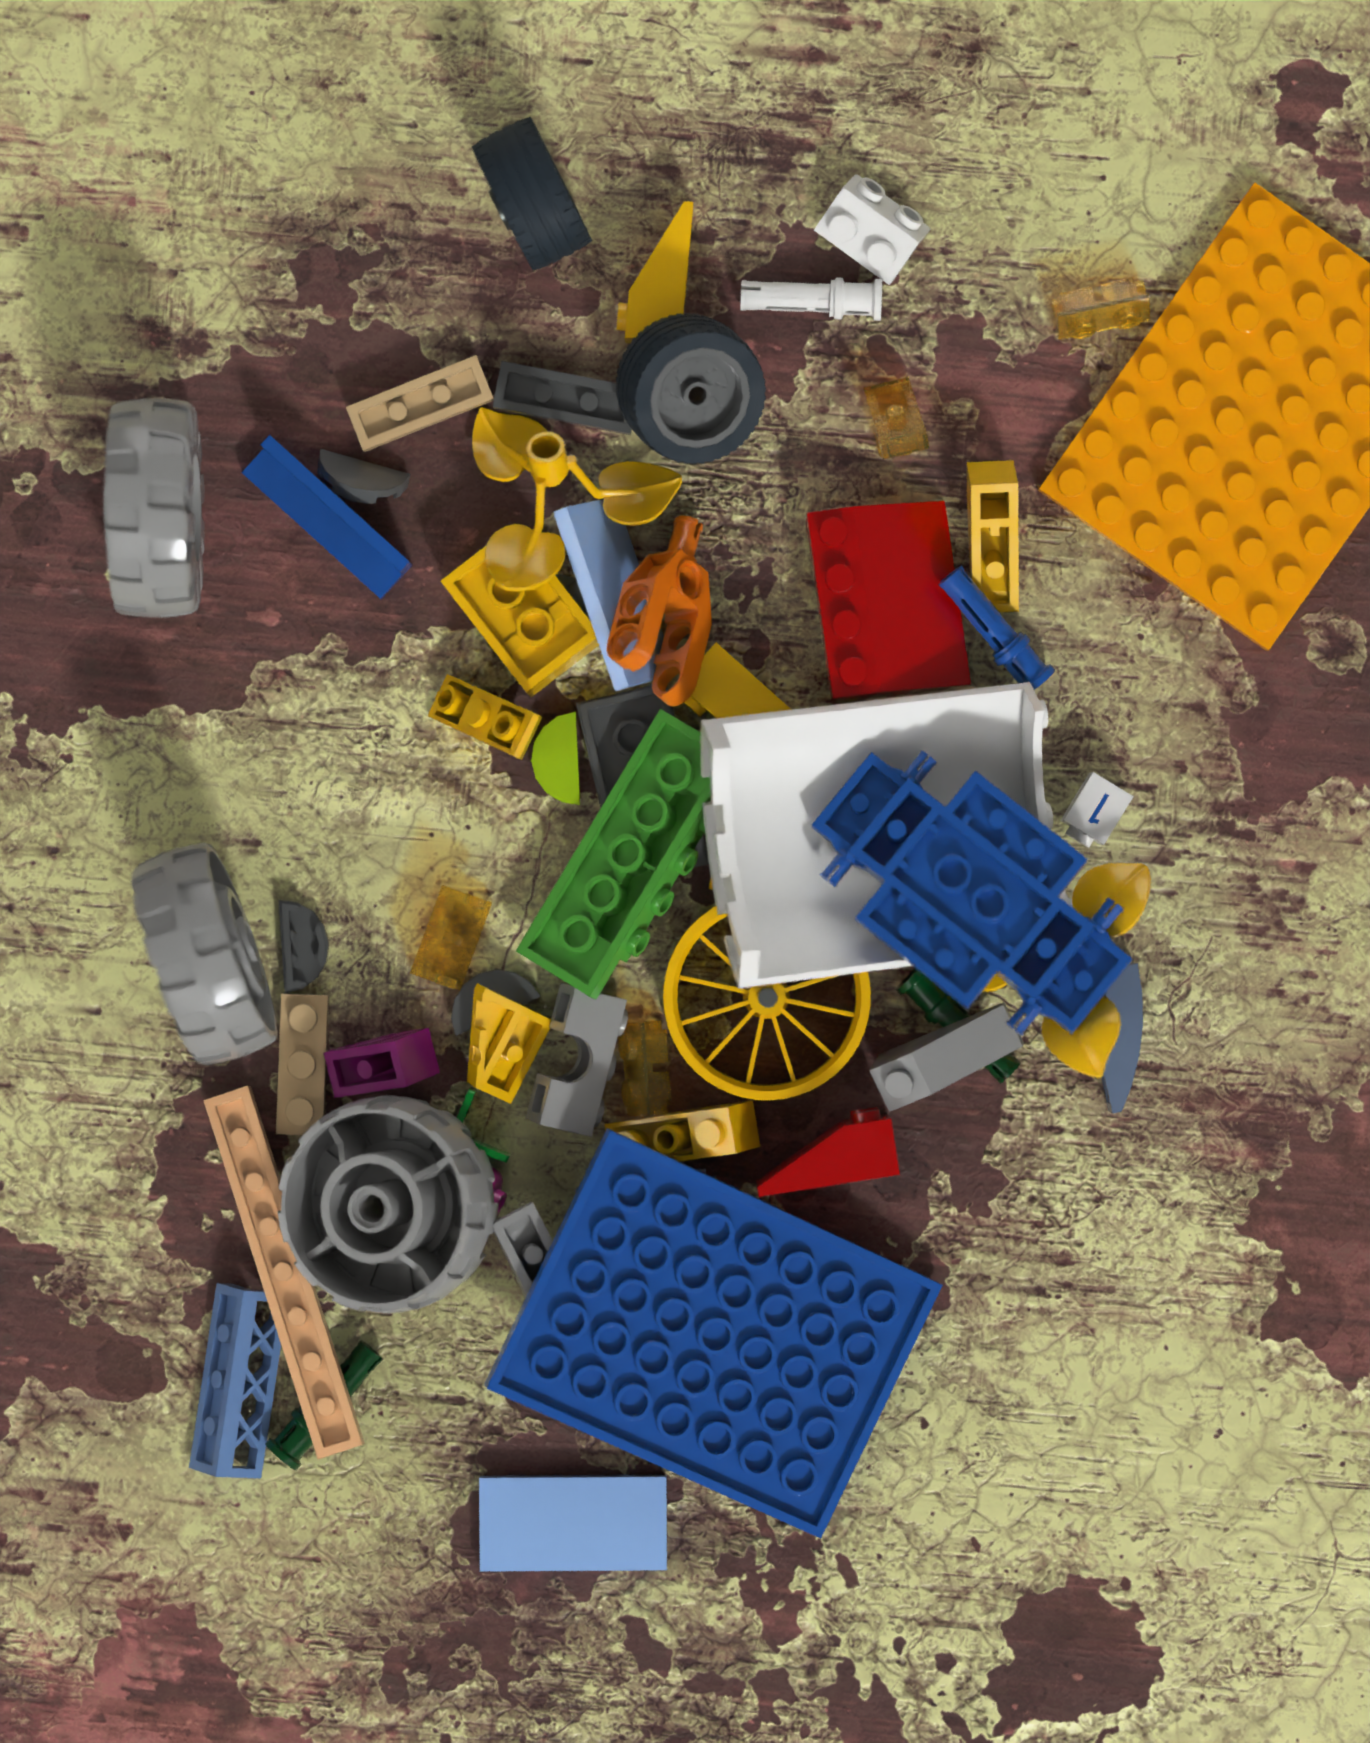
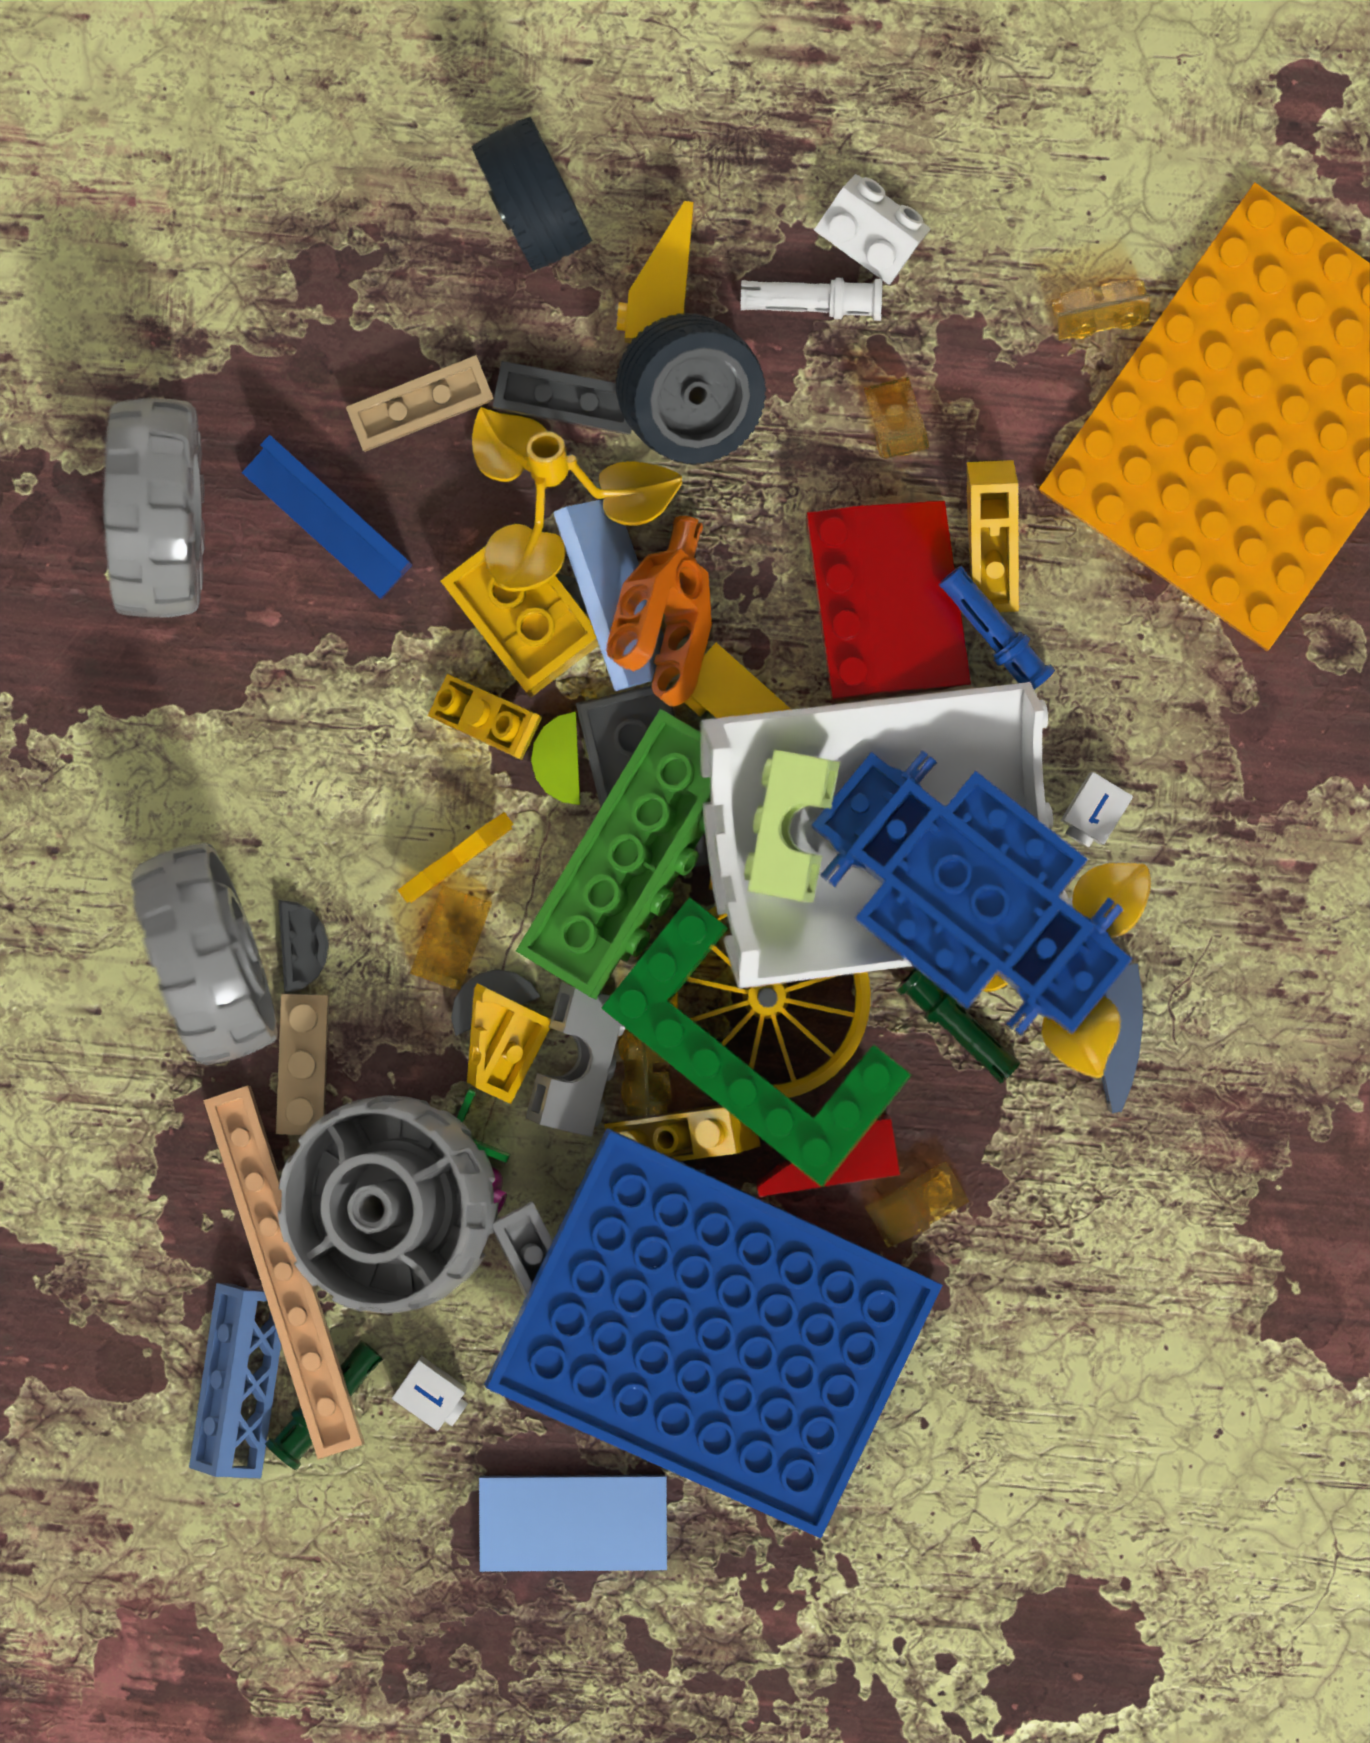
(360, 479): dark grey tile -> none
(382, 1063): magenta slope -> none
(431, 1394): none -> white brick
(456, 858): none -> yellow tile
(778, 864): none -> yellowish green arch
(810, 1143): none -> green plate
(917, 1204): none -> clear yellow slope
(943, 1056): light grey slope -> none

